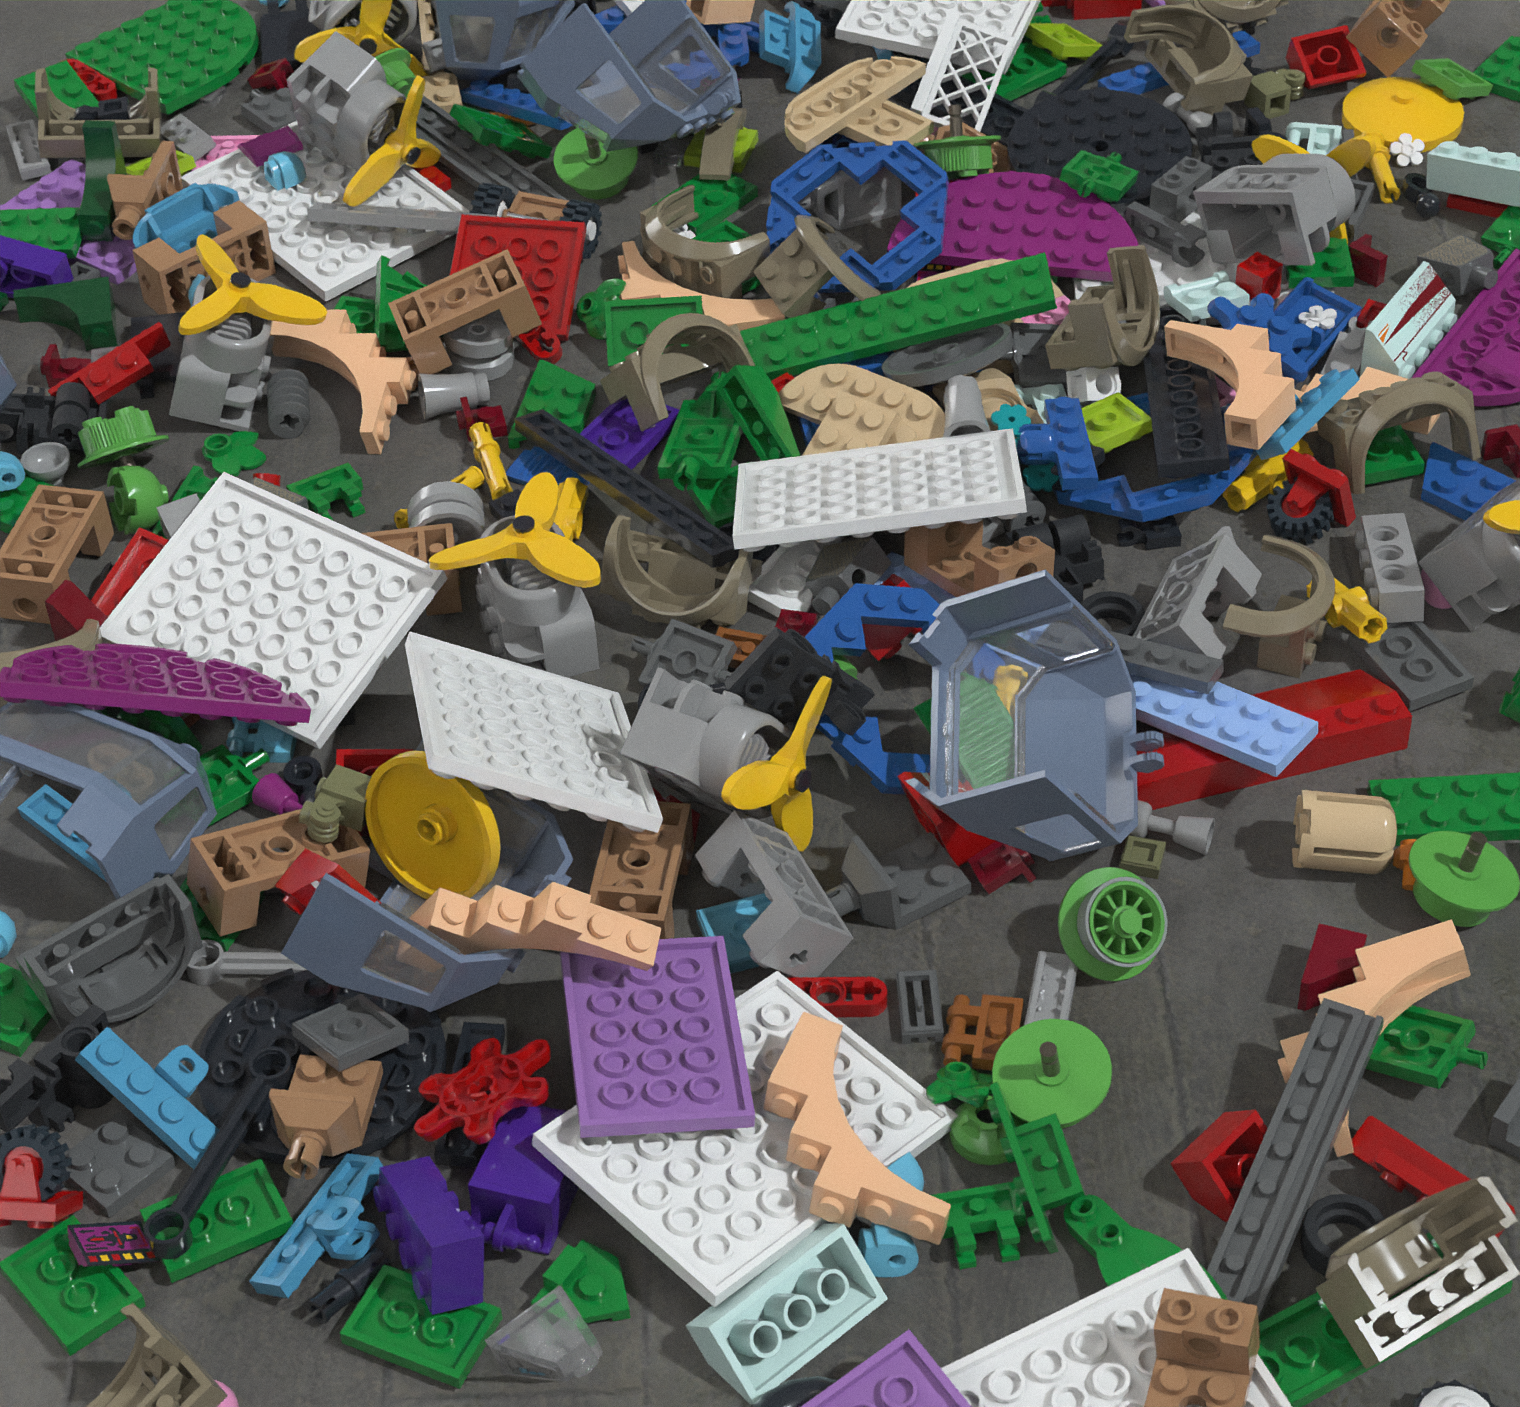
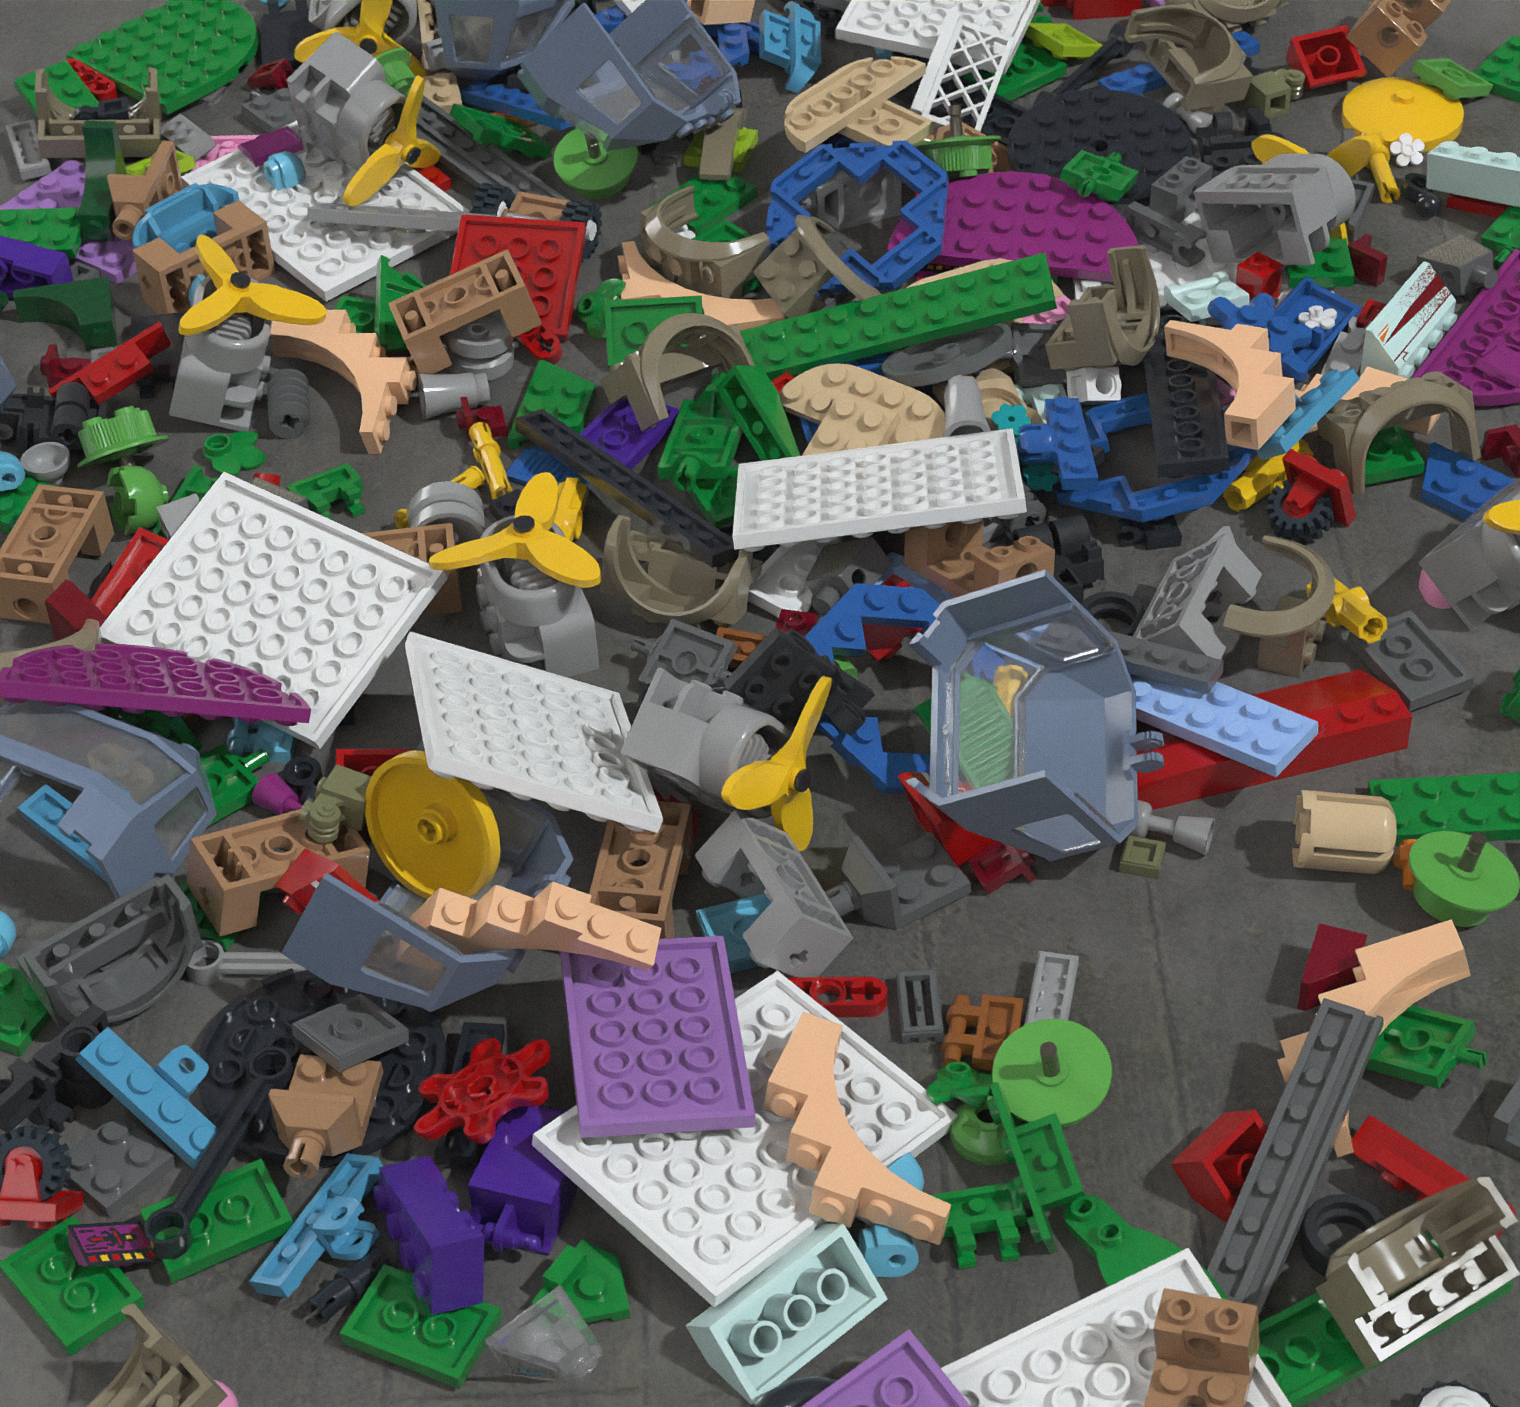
(1111, 924): bright green piece -> none
(1115, 422): lime plate -> none
(1321, 137): light aqua plate -> none
(1390, 567): light grey brick -> none

